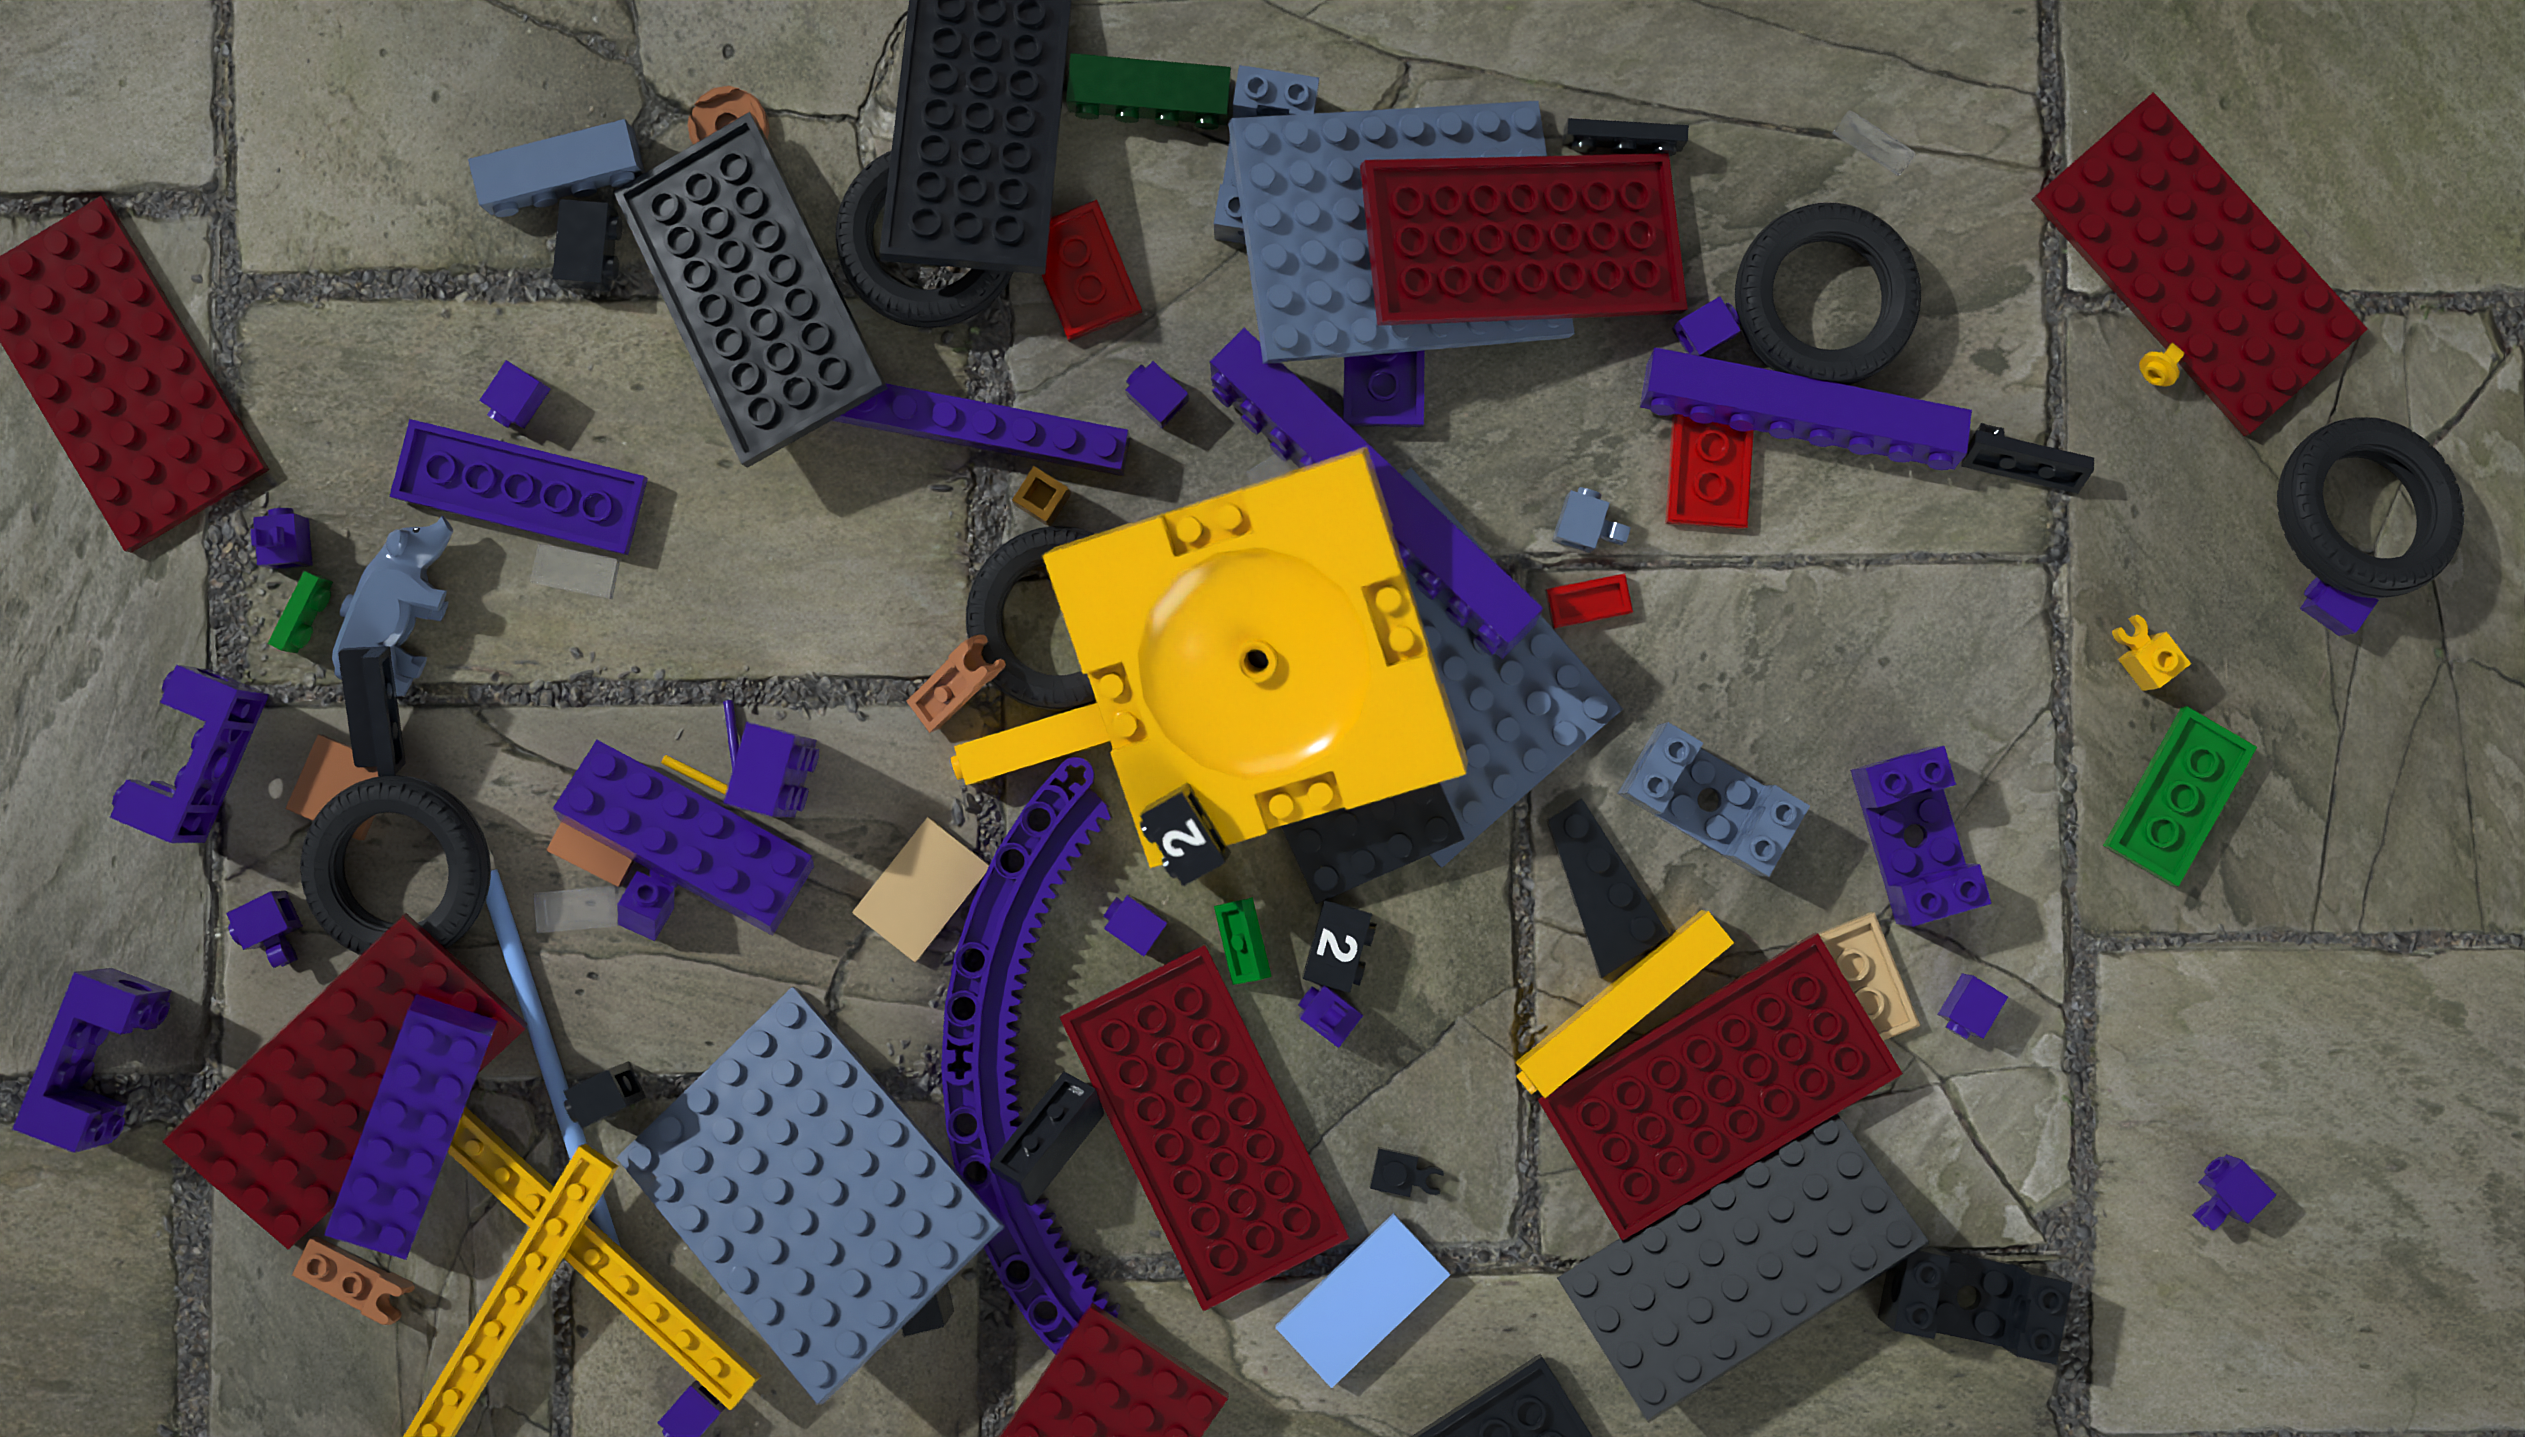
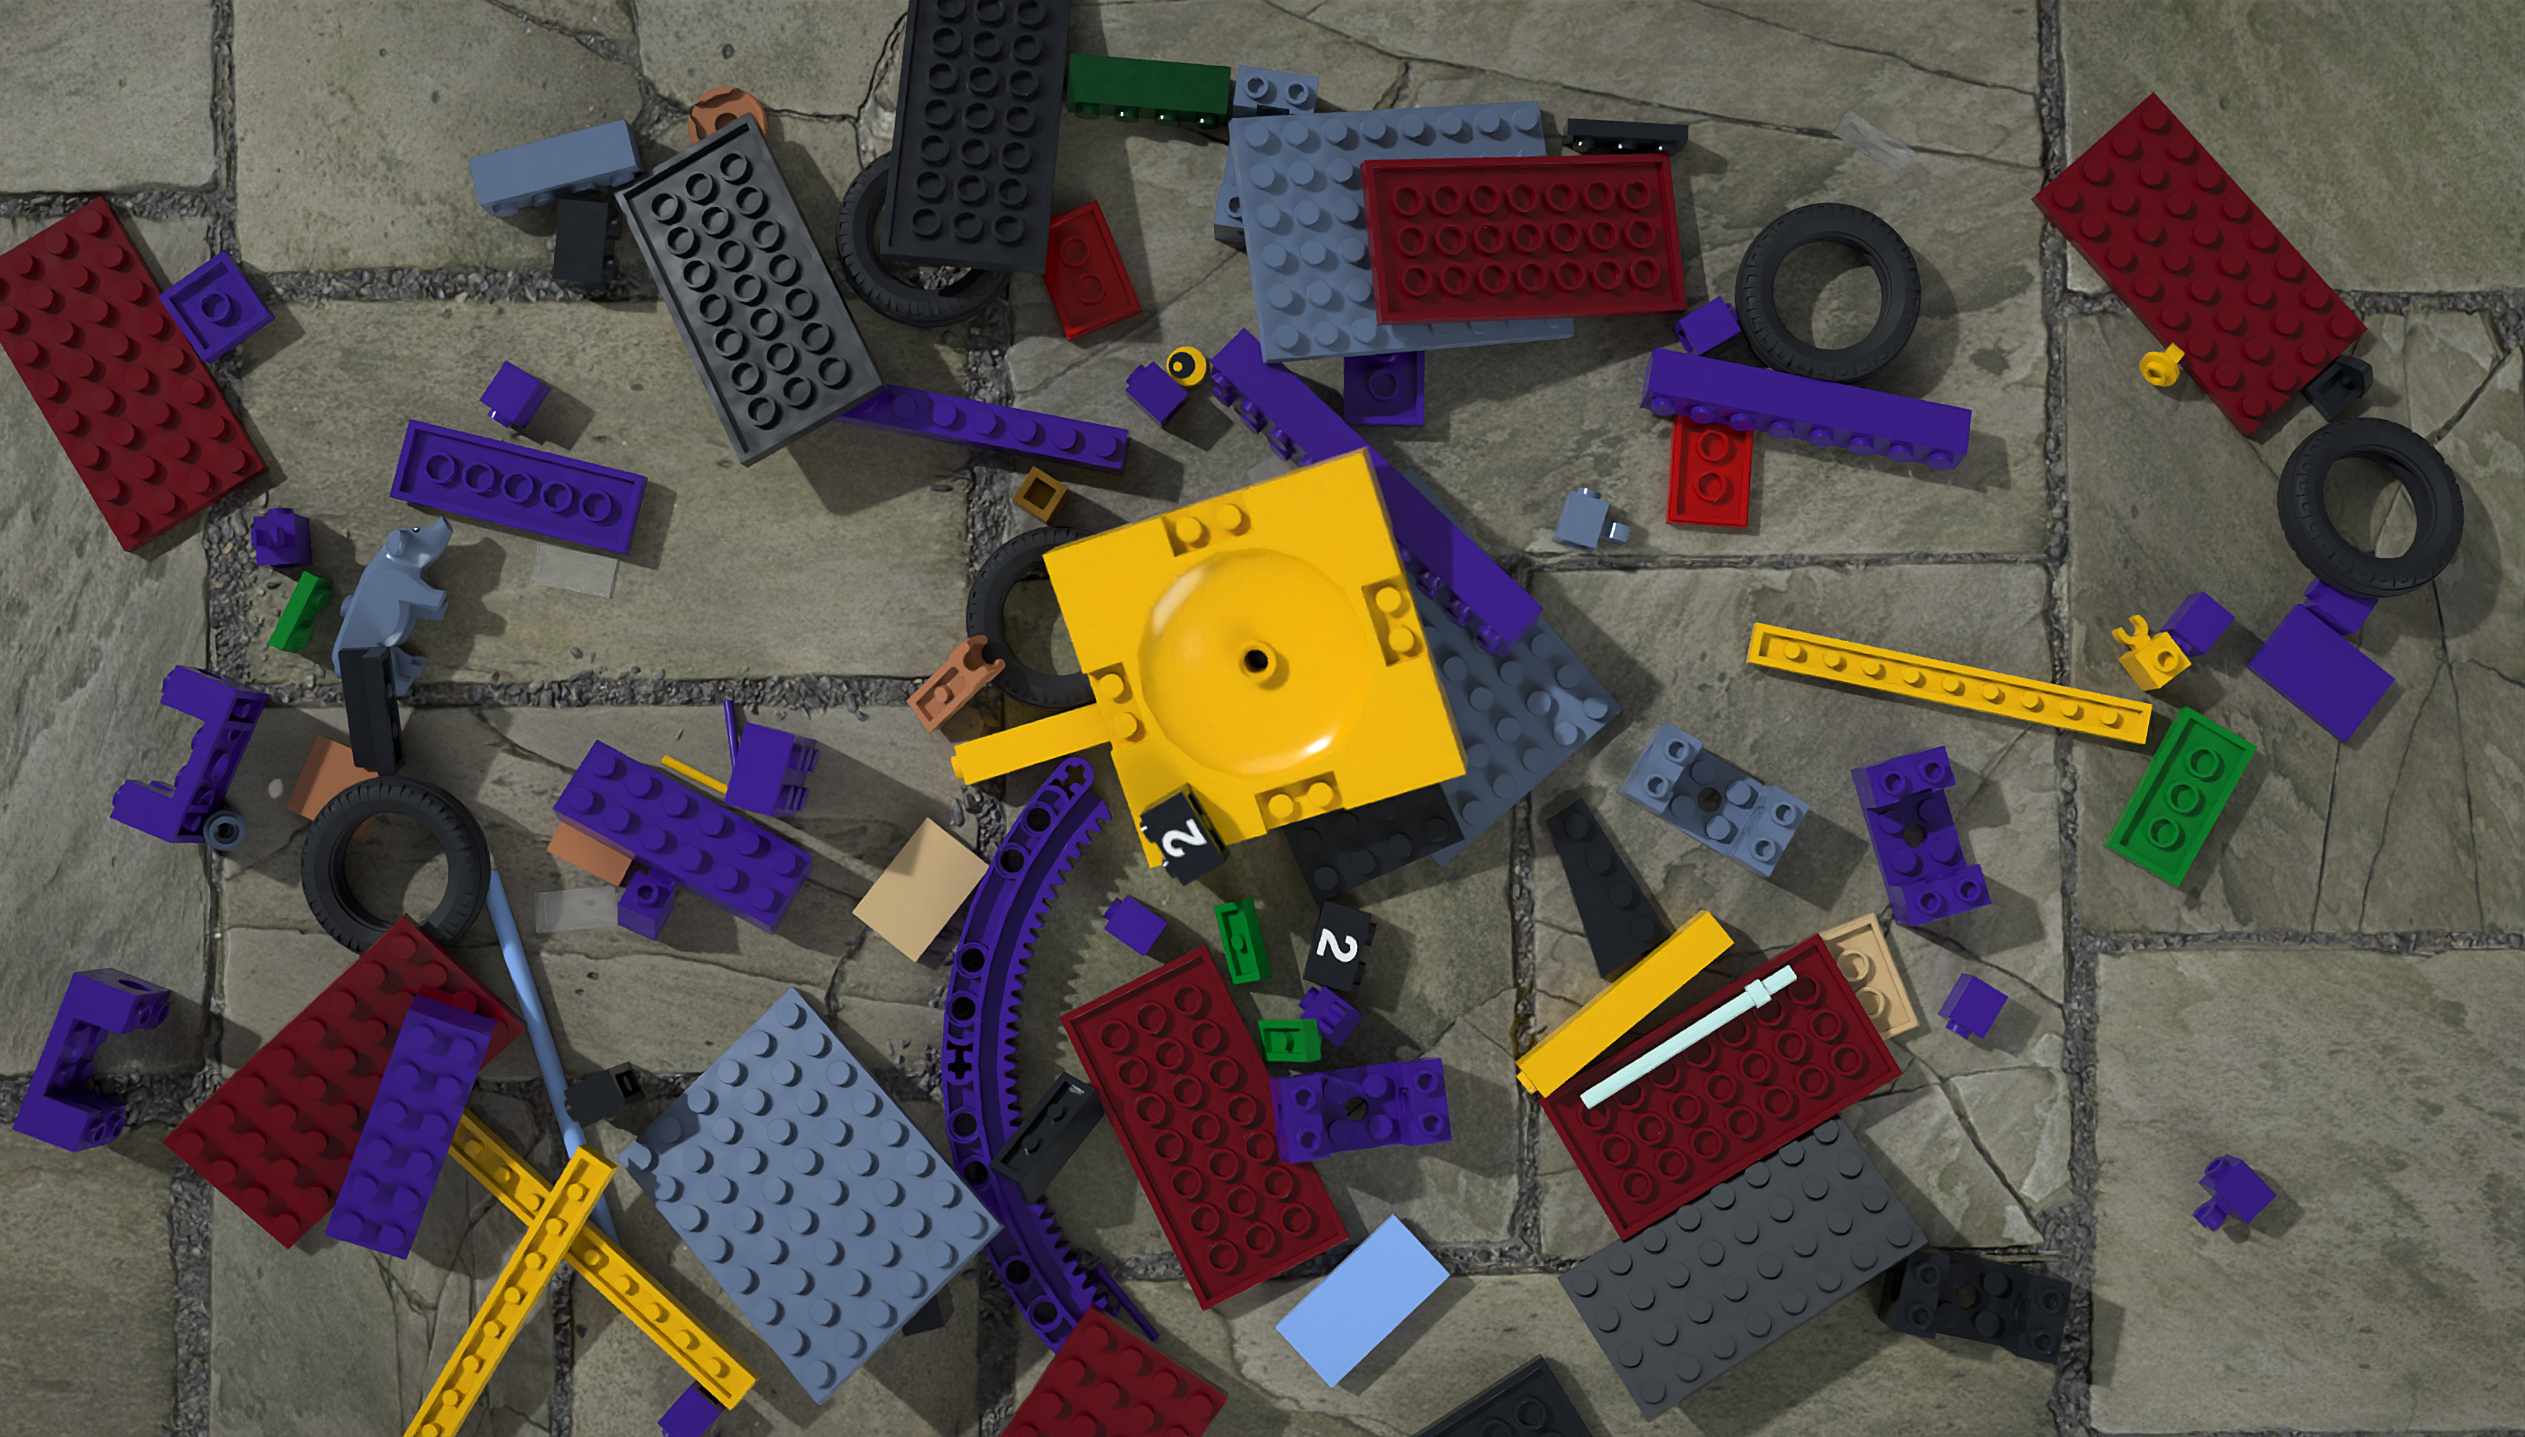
(216, 307): none -> dark purple plate
(228, 842): none -> sand blue plate
(265, 924): dark purple brick -> none
(351, 1280): nougat plate -> none
(1124, 1300): none -> dark purple piece
(1186, 366): none -> yellow tile
(1290, 1039): none -> green plate
(1397, 1173): black plate -> none
(1401, 1101): none -> dark purple plate
(1589, 601): red tile -> none
(1756, 995): none -> light aqua bar
(1949, 683): none -> yellow plate
(2026, 461): black hinge -> none
(2197, 624): none -> dark purple brick
(2320, 673): none -> dark purple tile
(2339, 385): none -> black tile

